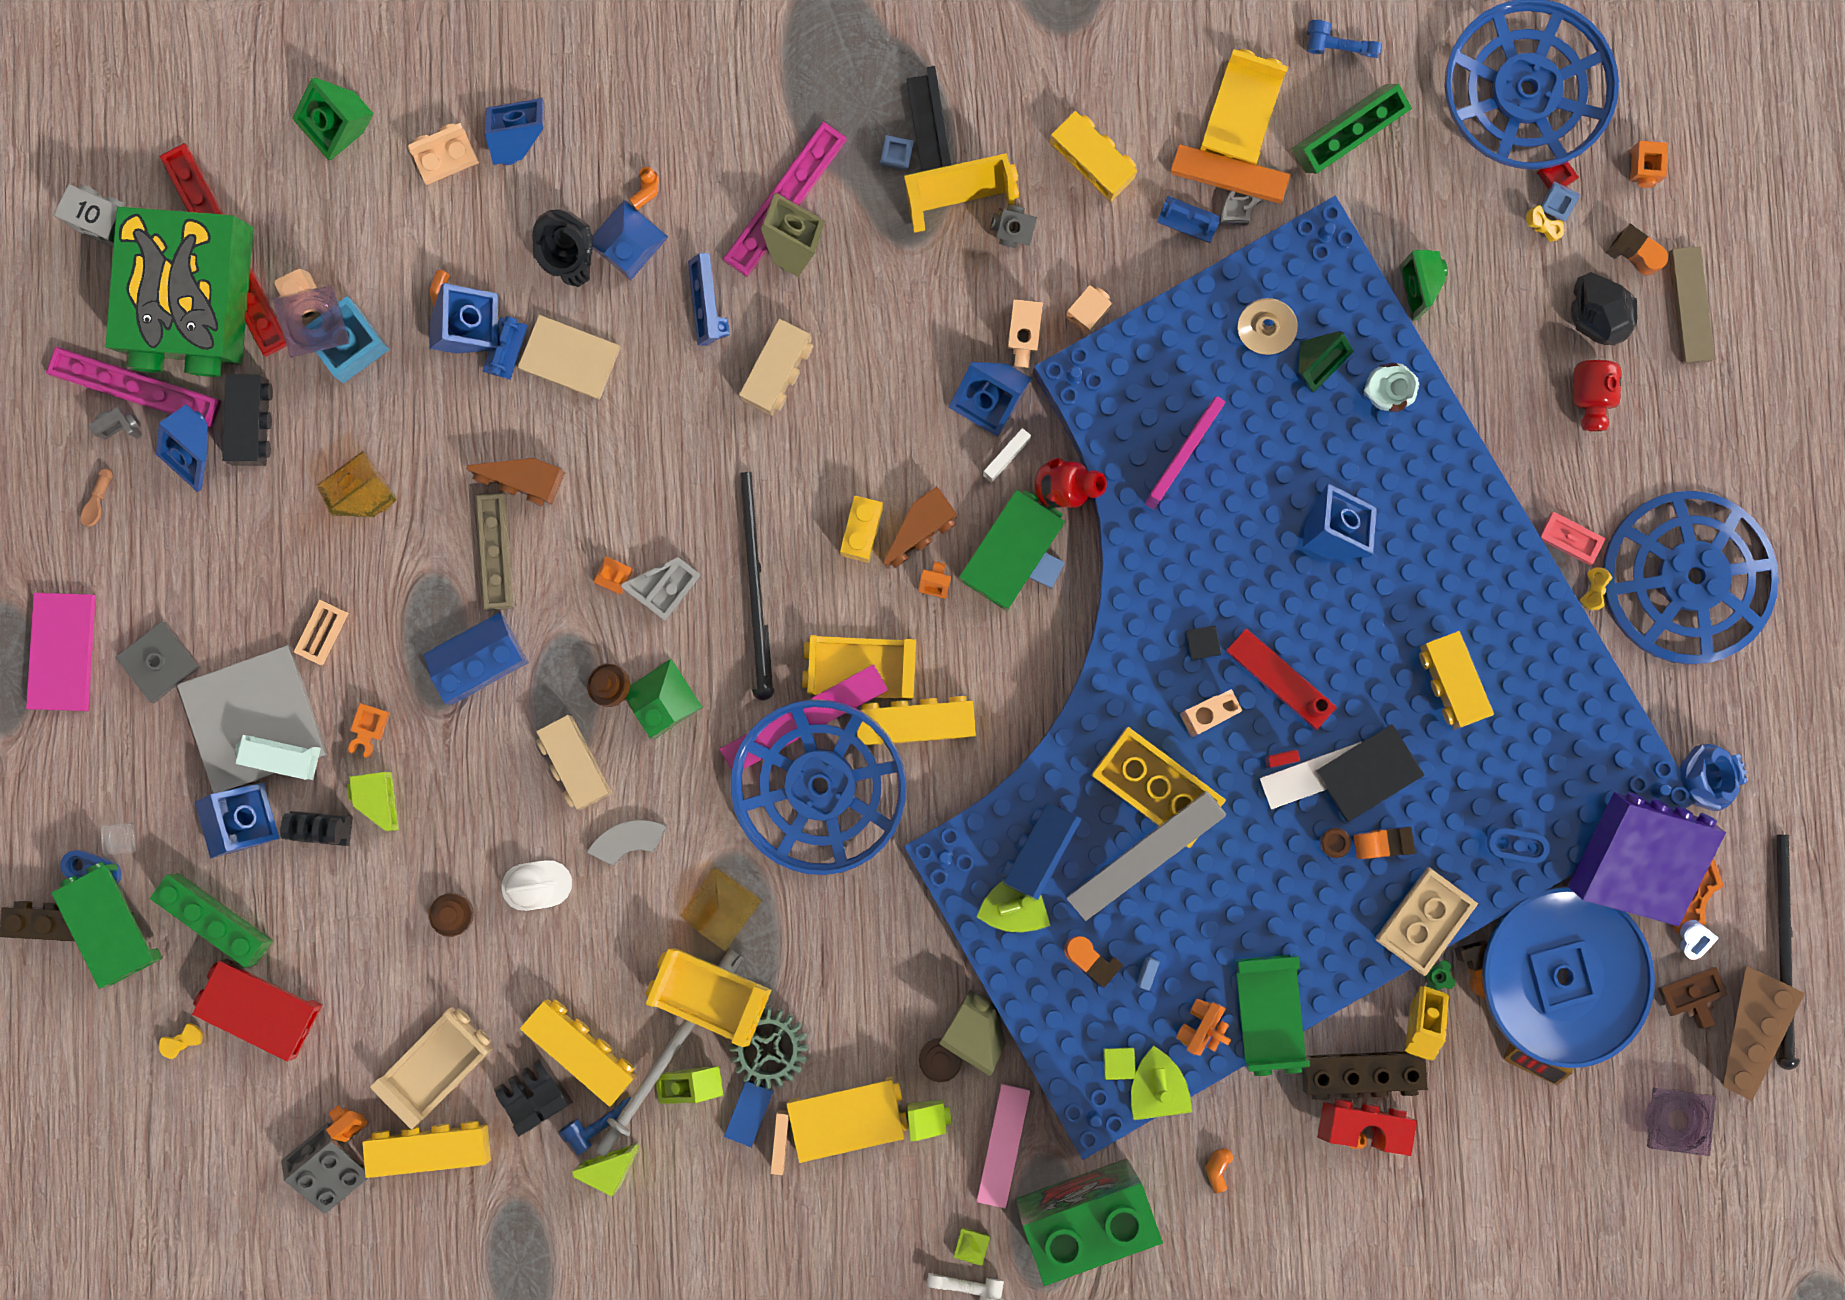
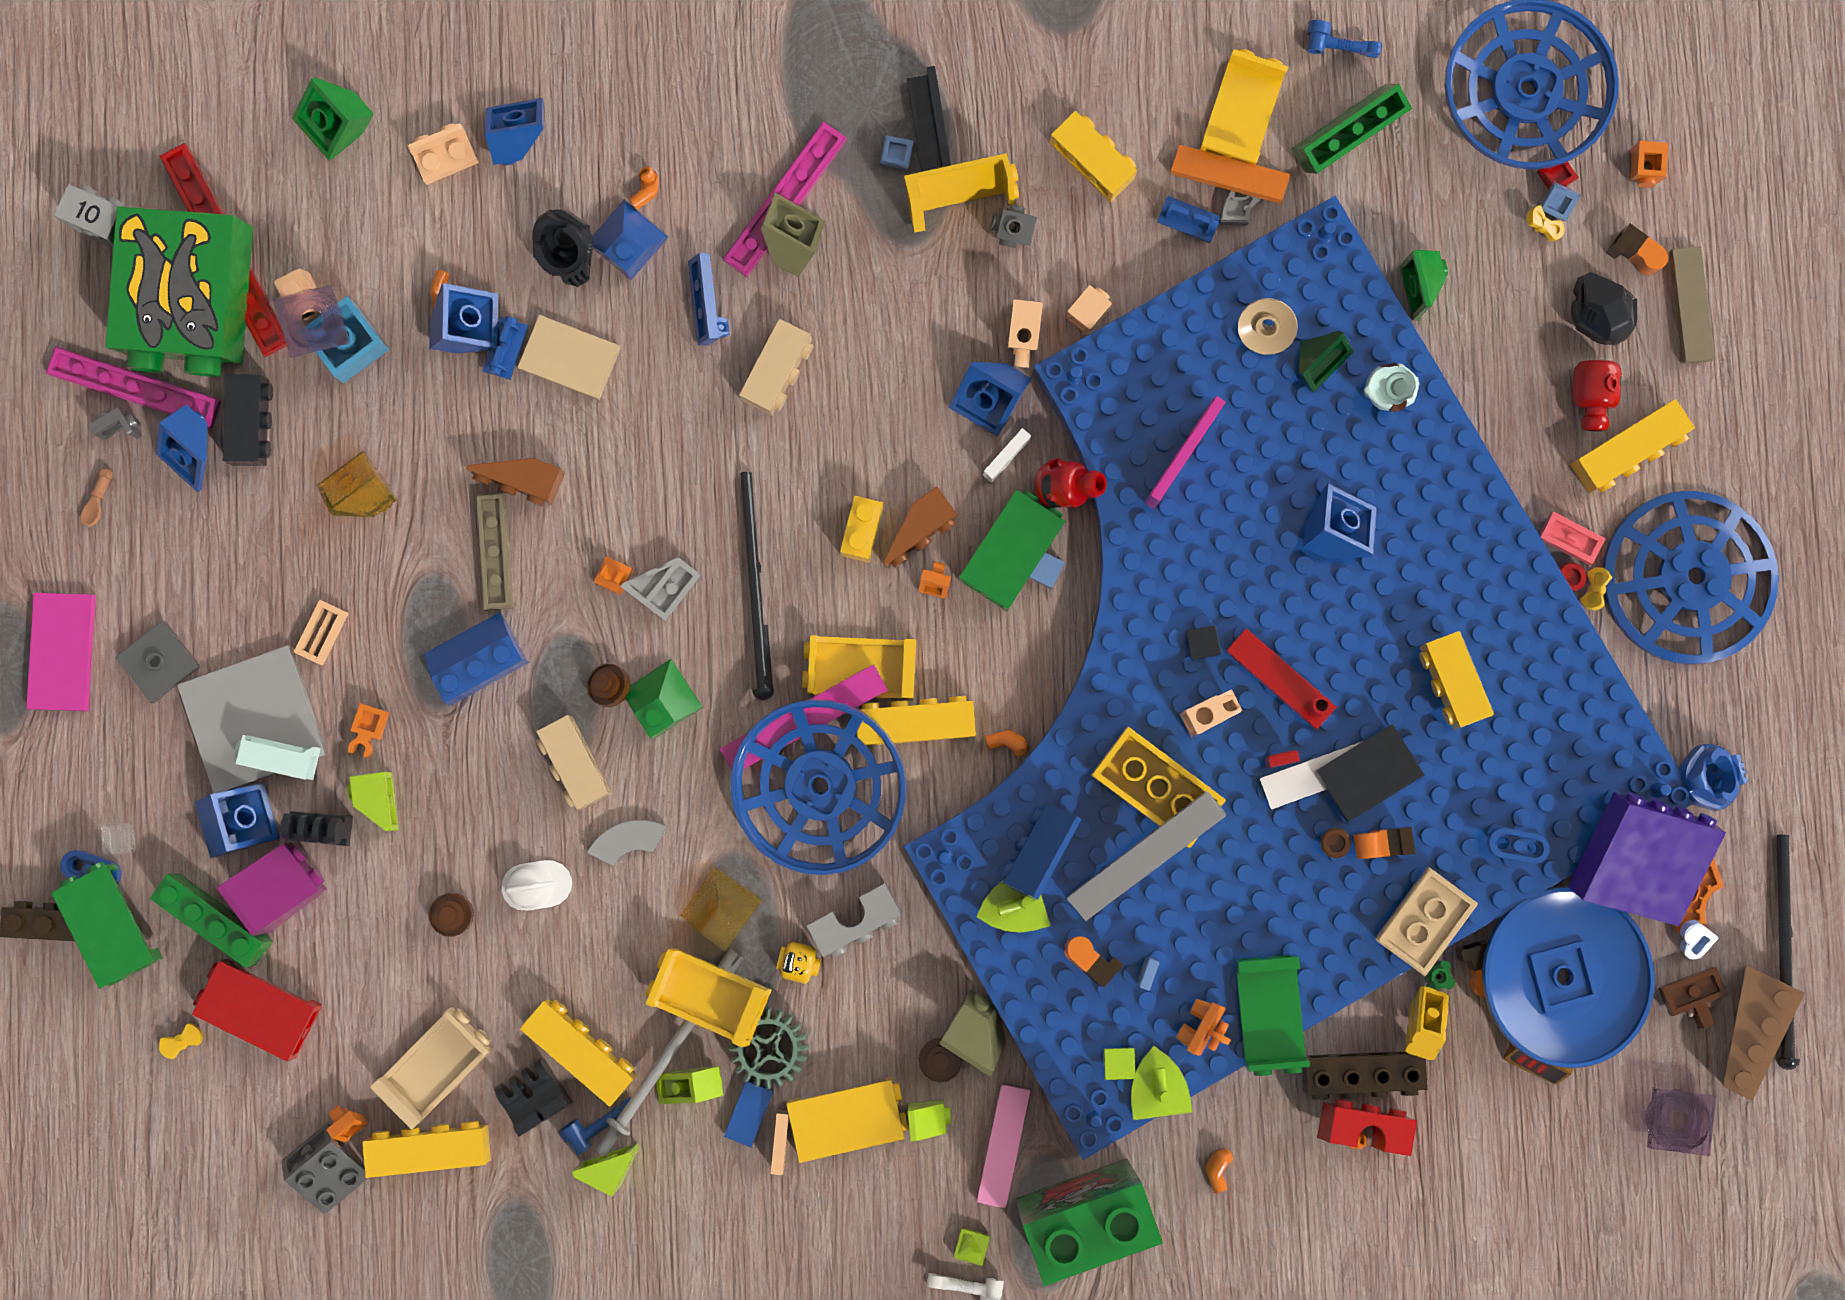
(272, 889): none -> magenta slope
(798, 962): none -> yellow head
(833, 935): none -> light grey arch
(1010, 739): none -> orange arm
(1574, 575): none -> red tile
(1632, 446): none -> yellow brick

